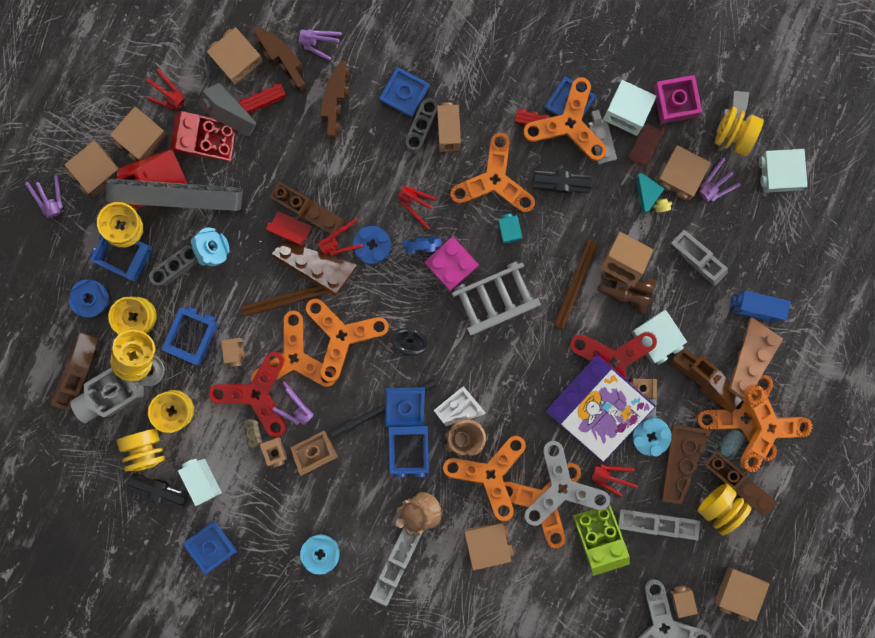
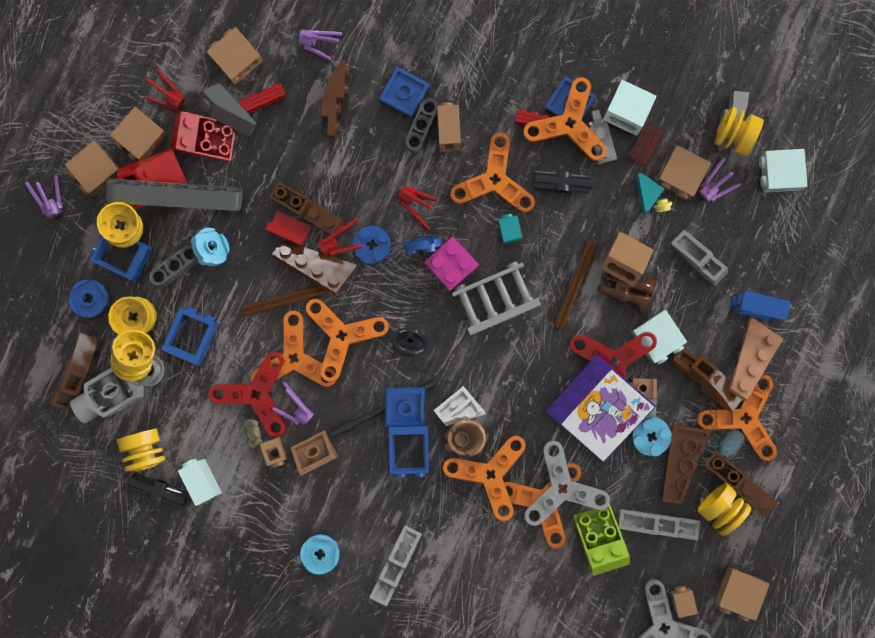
(161, 416): yellow wheel -> none
(209, 547): blue plate -> none
(233, 351): medium nougat brick -> none
(279, 51): reddish brown slope -> none
(419, 513): medium nougat hair -> none
(488, 545): medium nougat piece -> none
(601, 475): red plant -> none
(677, 99): dark pink brick -> none
(763, 416): orange piece -> none

